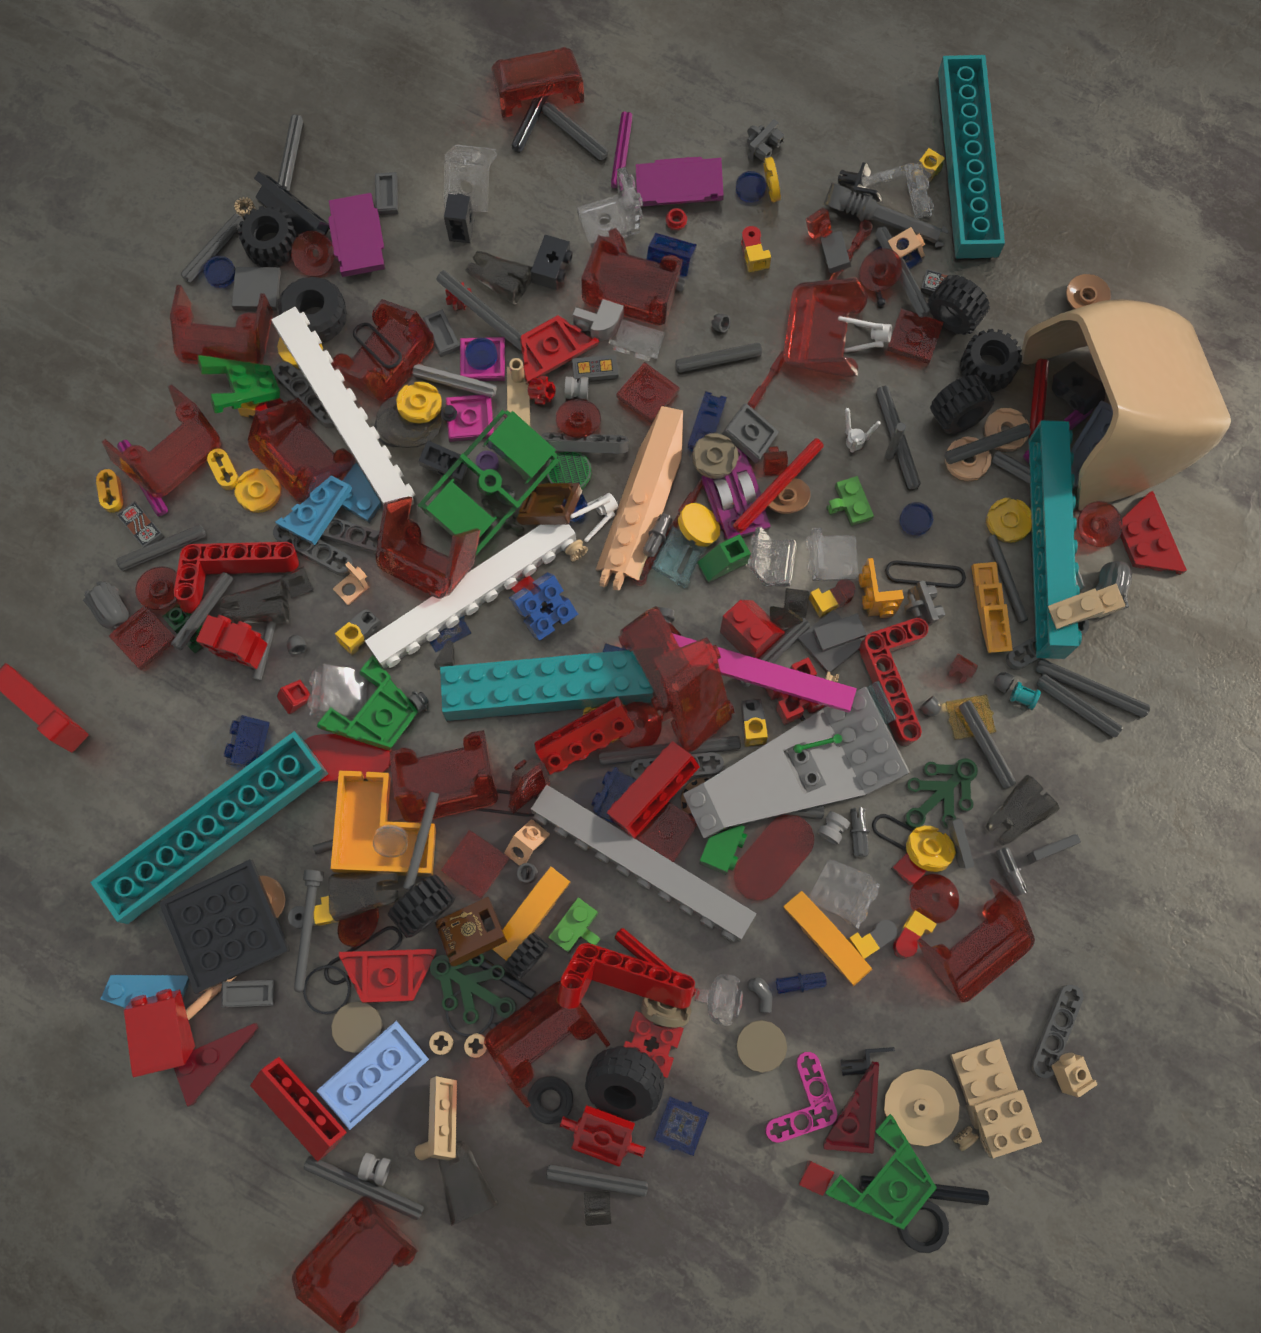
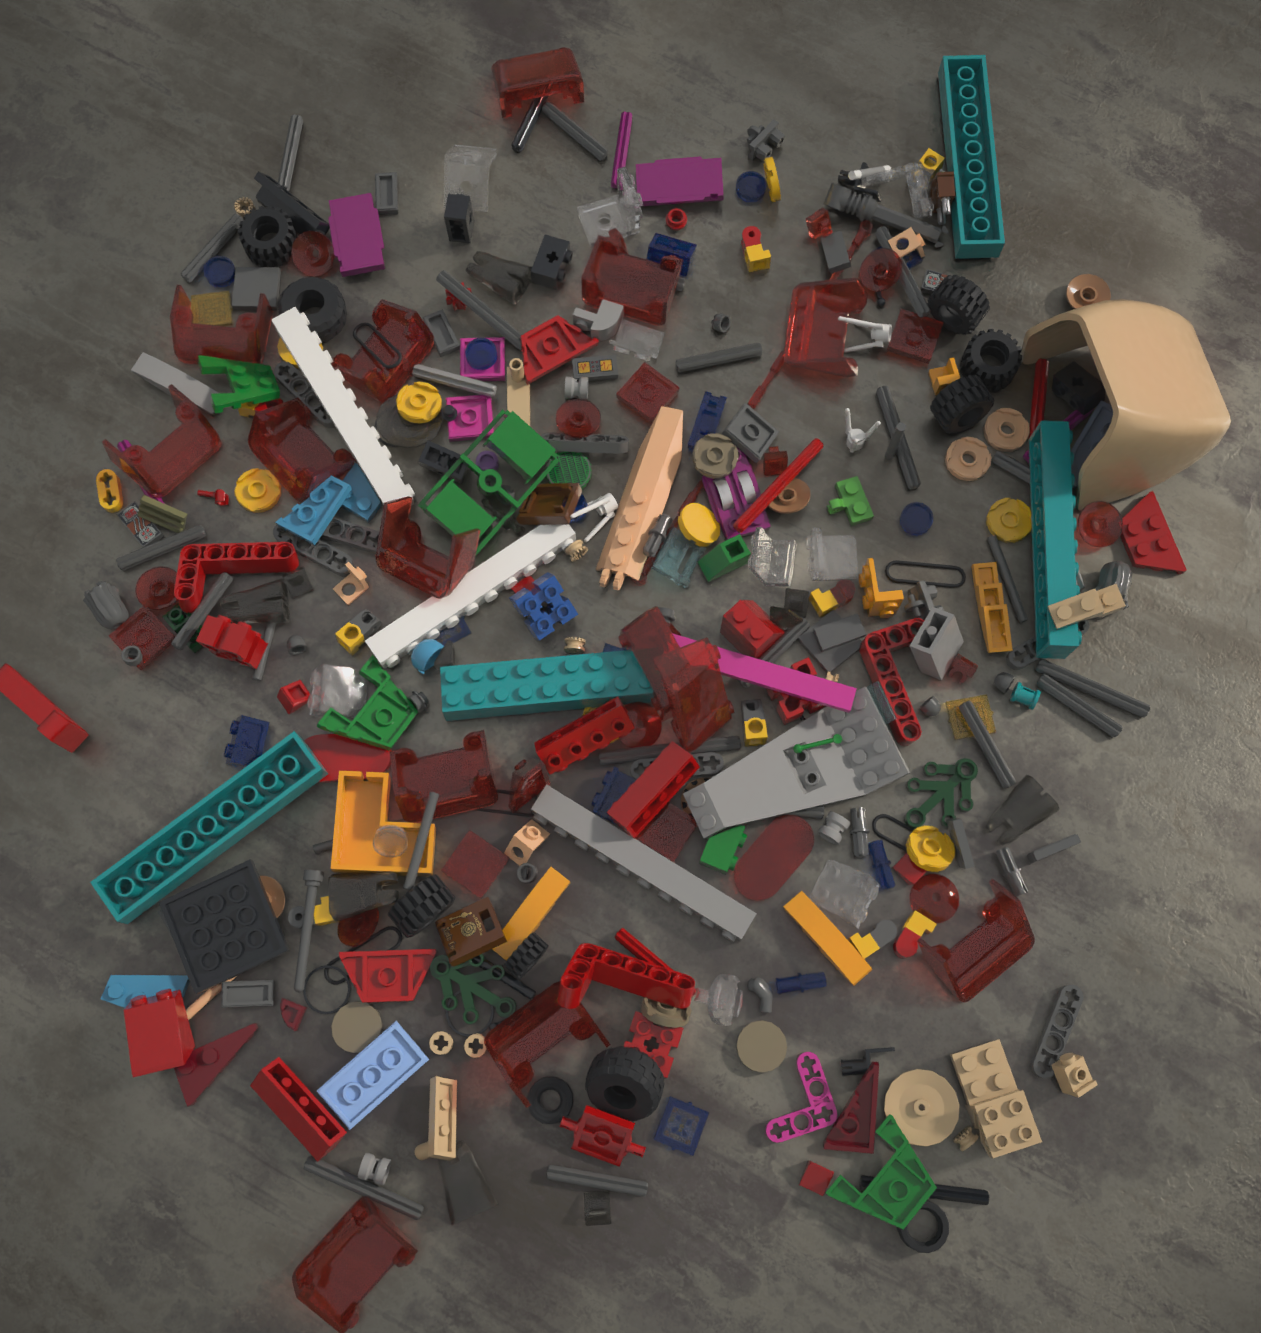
(132, 652): none -> dark grey hinge
(162, 514): none -> olive tile
(163, 375): none -> light grey slope
(212, 308): none -> clear yellow piece
(220, 496): none -> red hand
(227, 467): yellow beam -> none
(292, 1013): none -> dark red tile
(425, 654): none -> dark azure hair
(541, 390): red gear -> none
(574, 646): none -> tan bush
(574, 926): bright green plate -> none
(858, 174): none -> bar
(881, 864): none -> clear blue axle
(937, 643): none -> light grey brick
(942, 194): none -> reddish brown piece
(943, 376): none -> light orange panel
(987, 443): dark grey axle -> none

